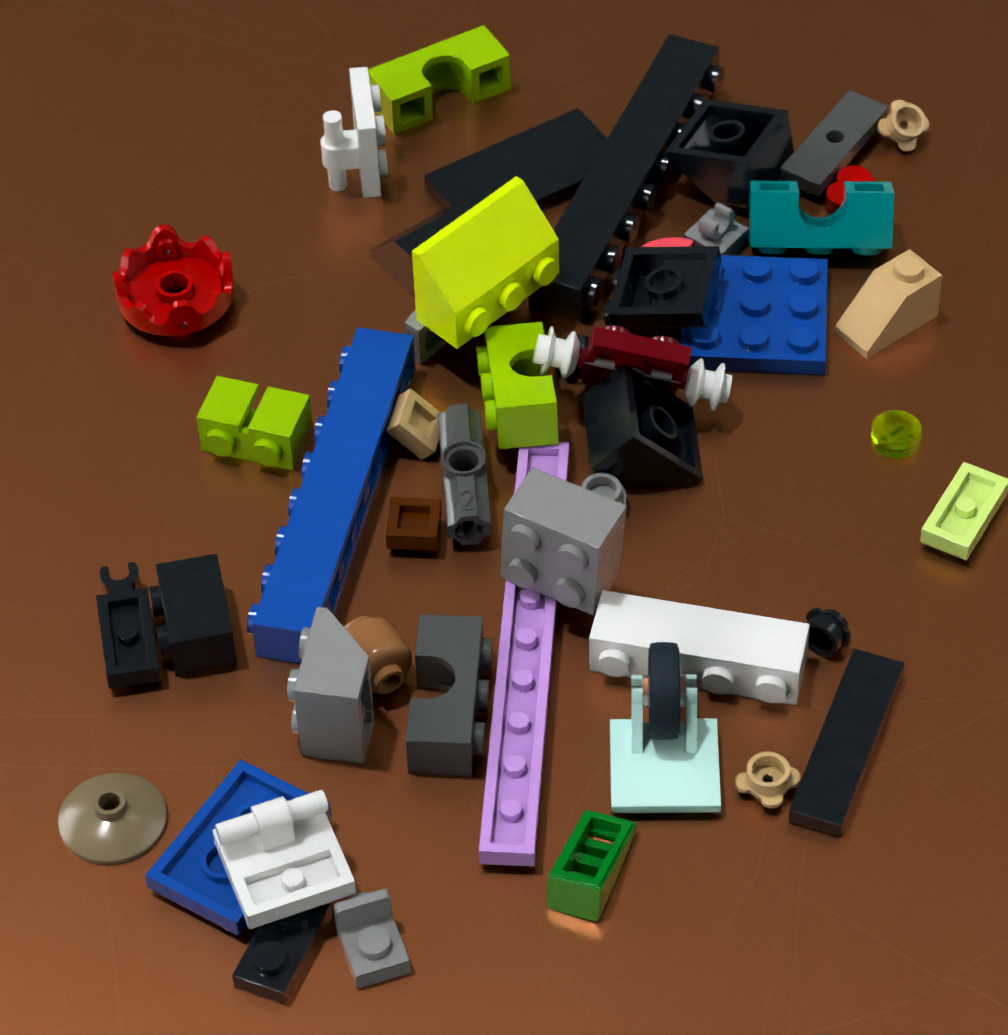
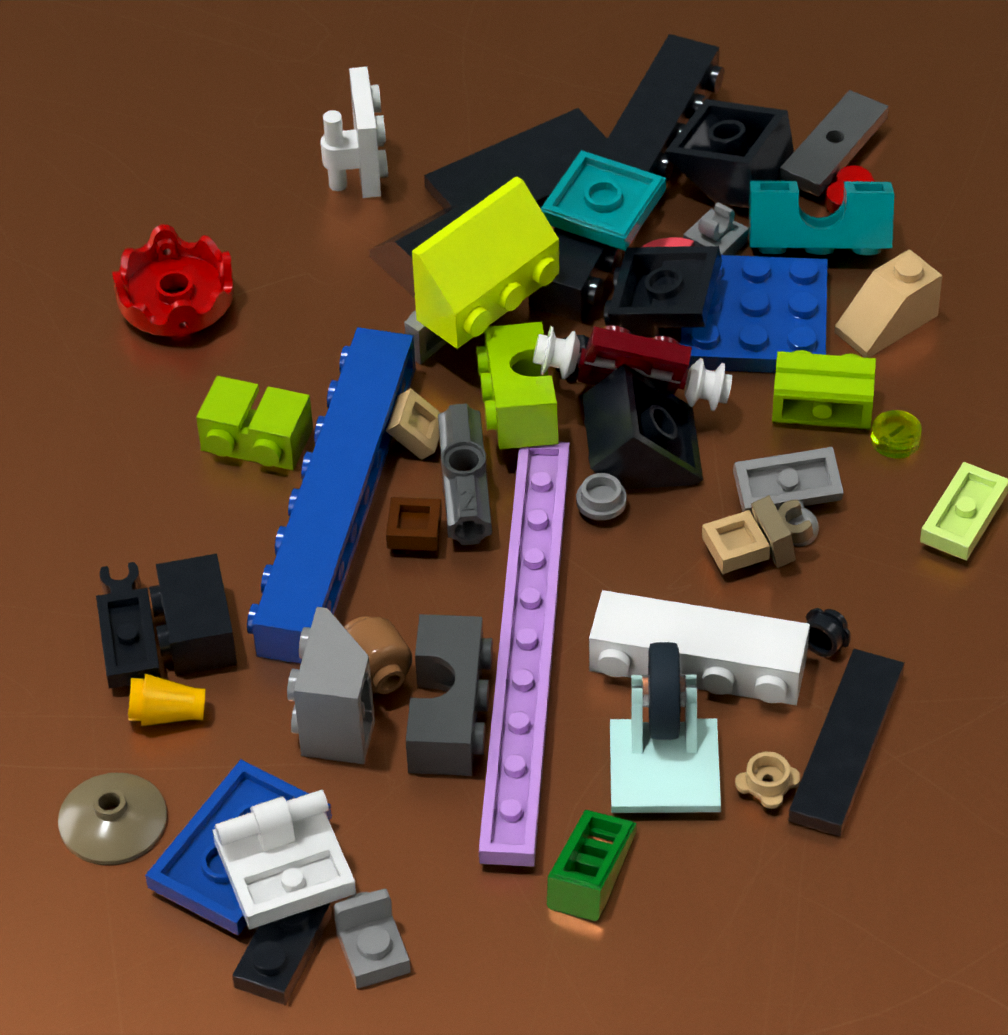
(164, 701): none -> yellow cone
(464, 63): lime arch -> none
(562, 540): light grey brick -> none
(603, 200): none -> teal plate
(735, 541): none -> tan plate
(777, 529): none -> dark tan tile
(801, 476): none -> light grey plate
(824, 389): none -> lime brick
(911, 116): tan plate -> none

